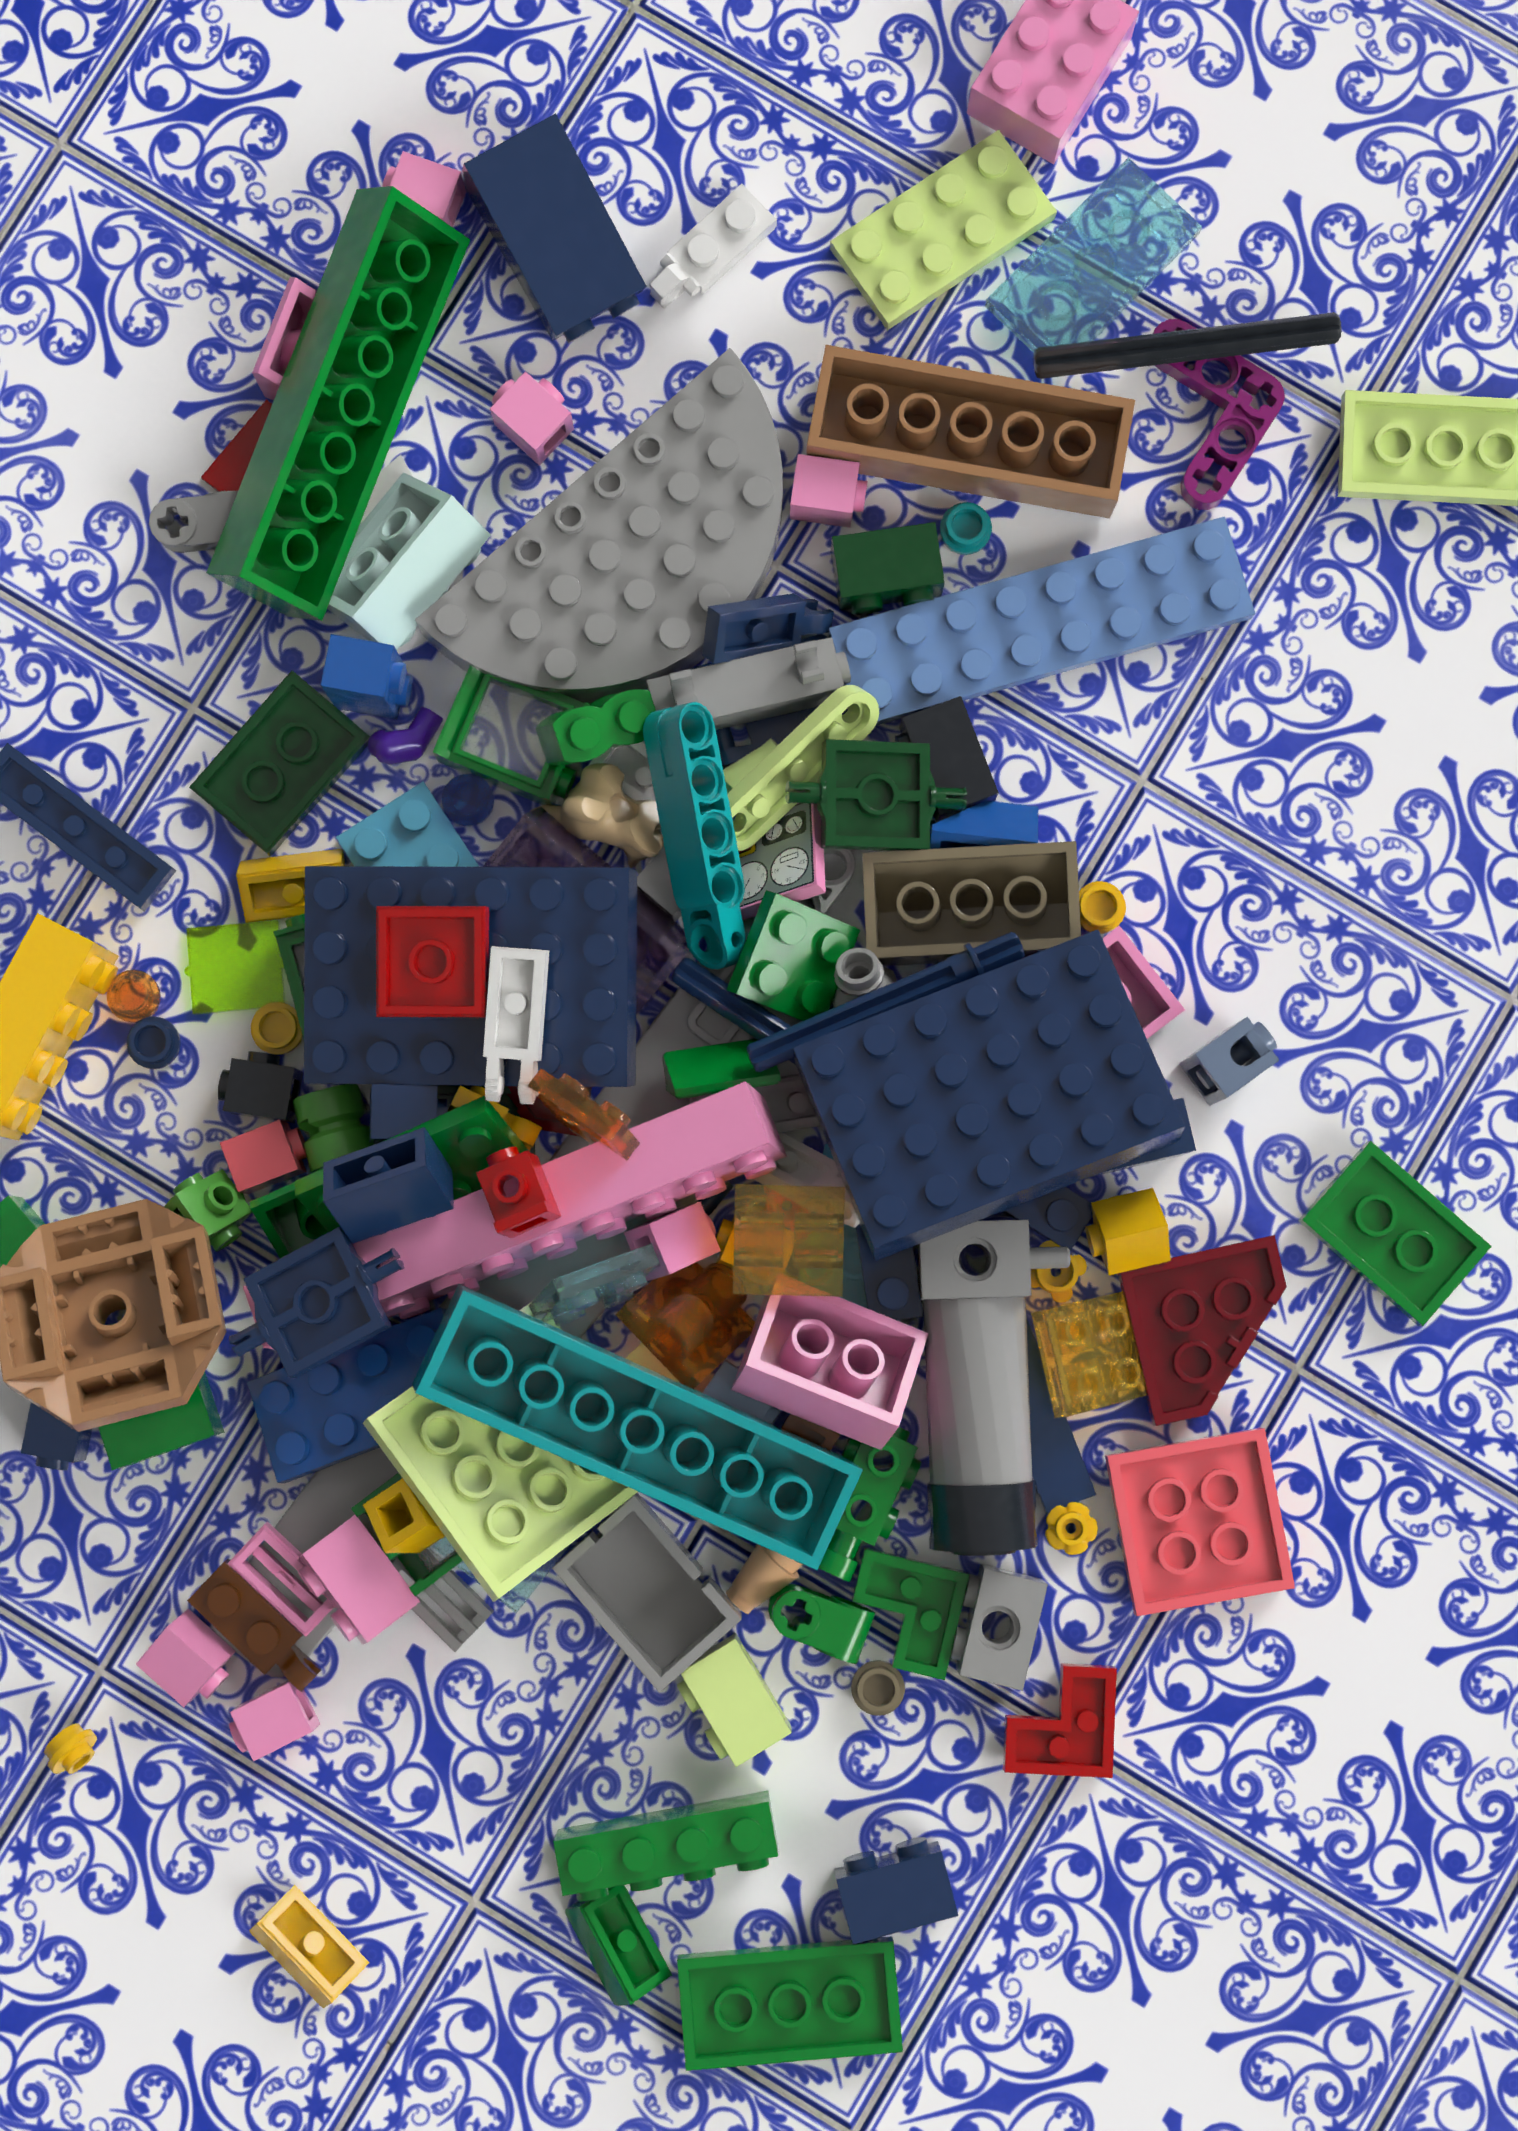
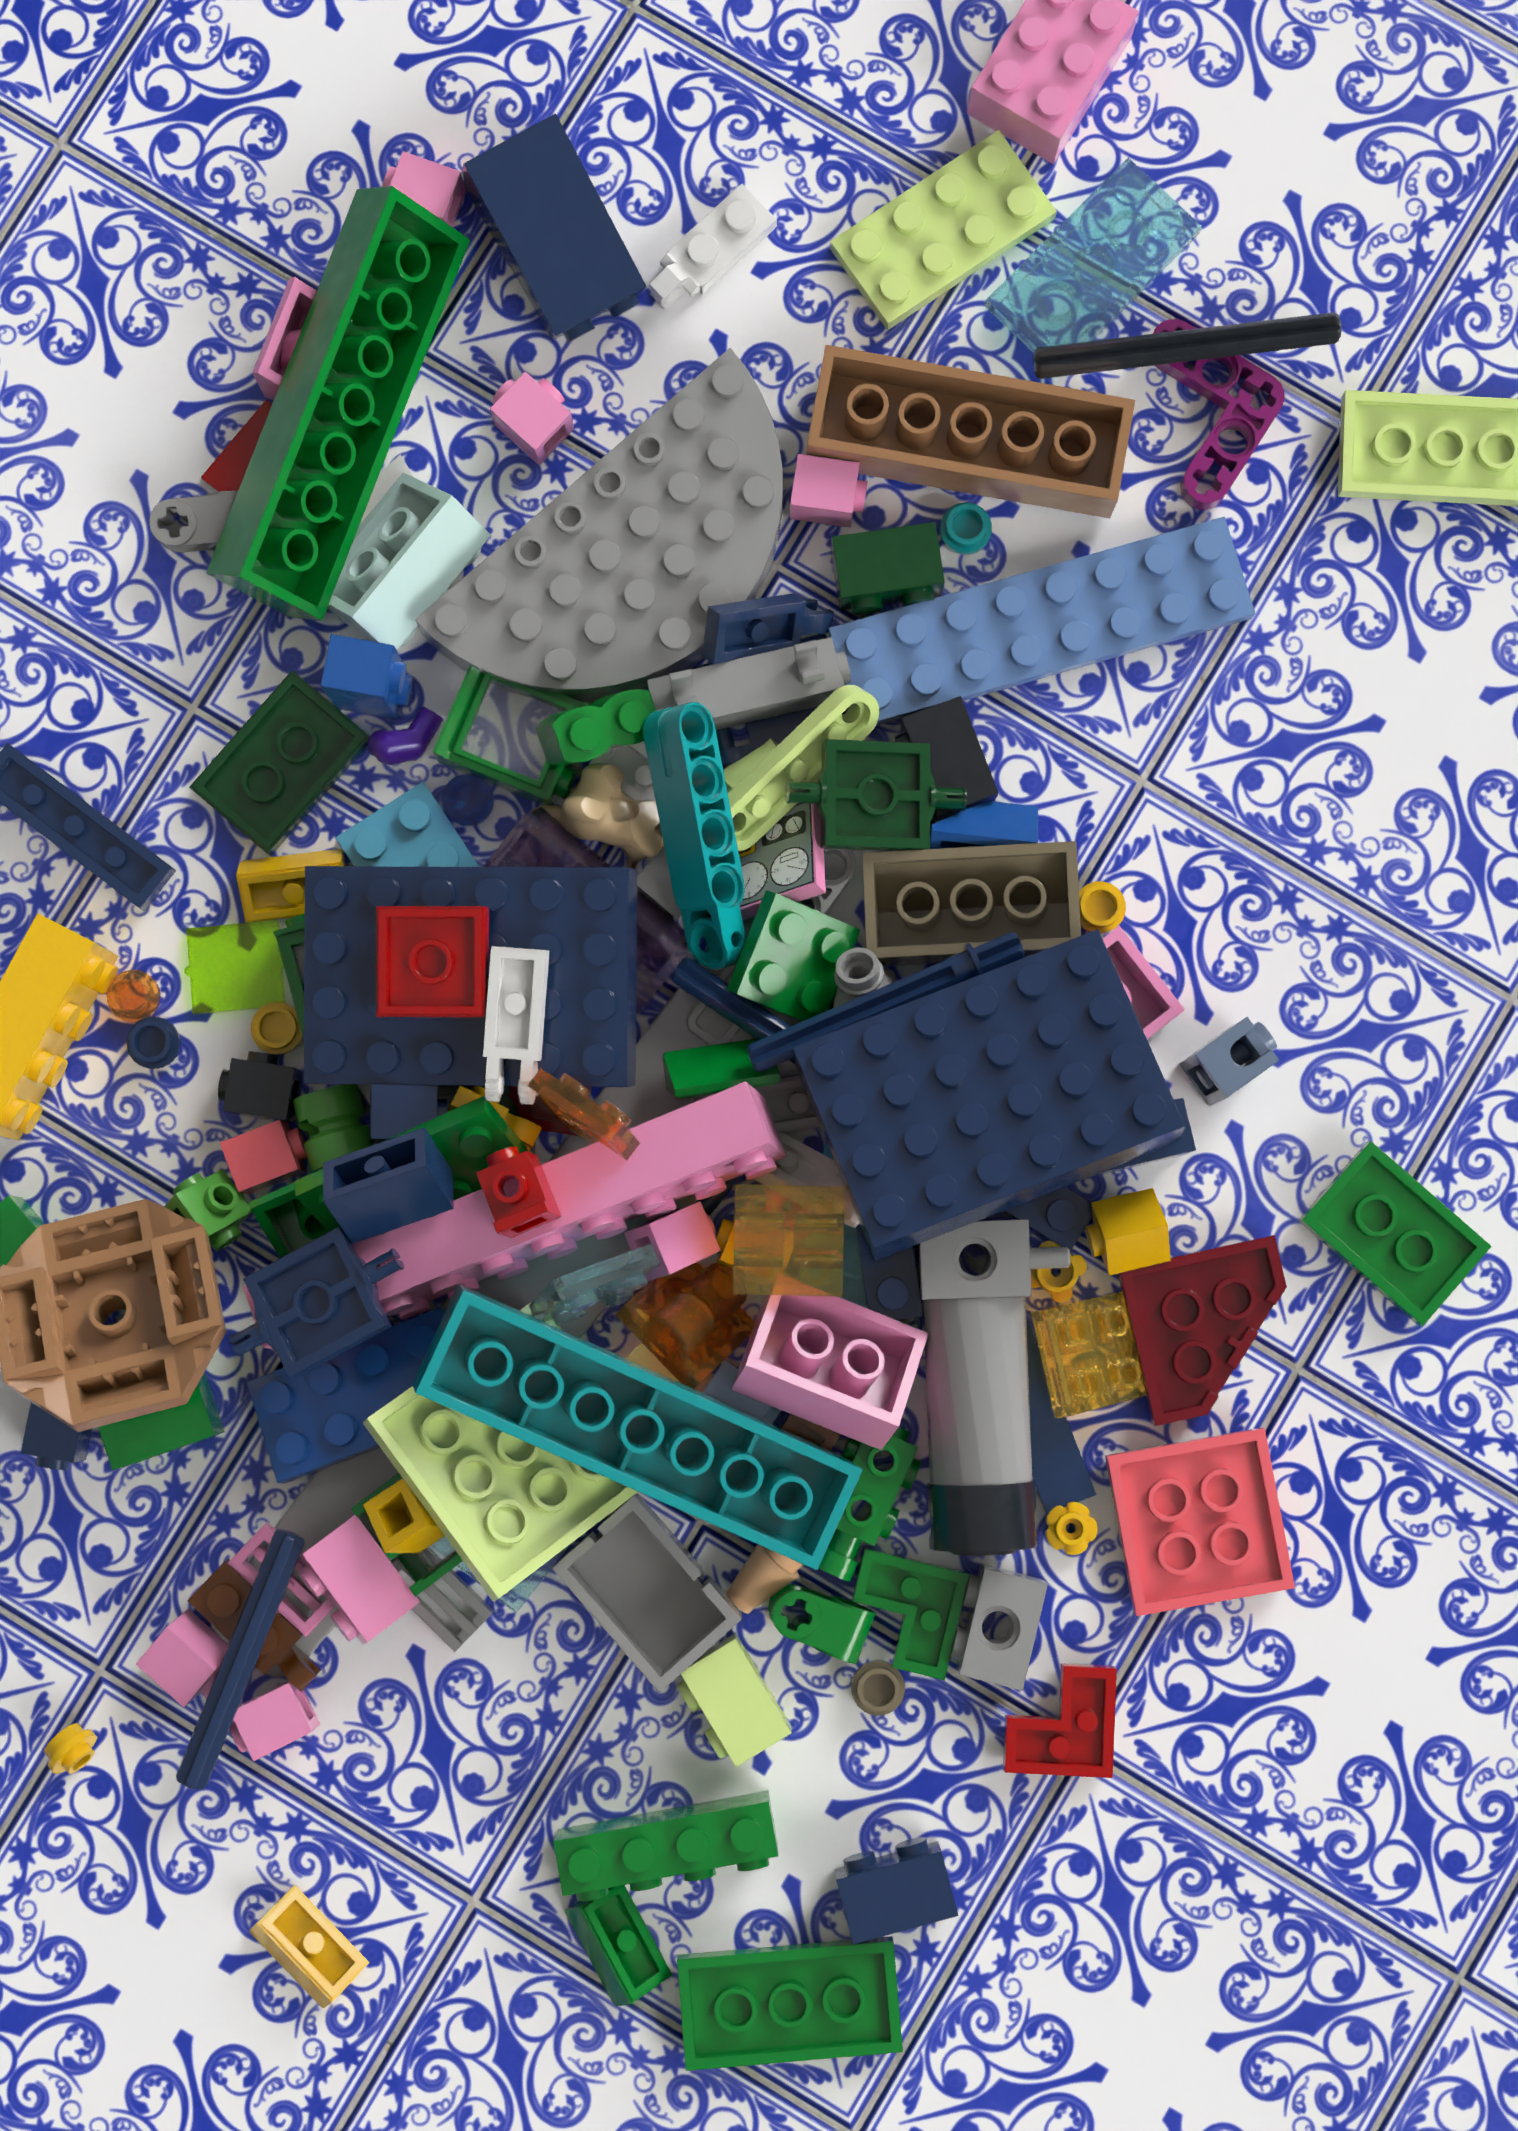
(240, 1659): none -> dark blue axle

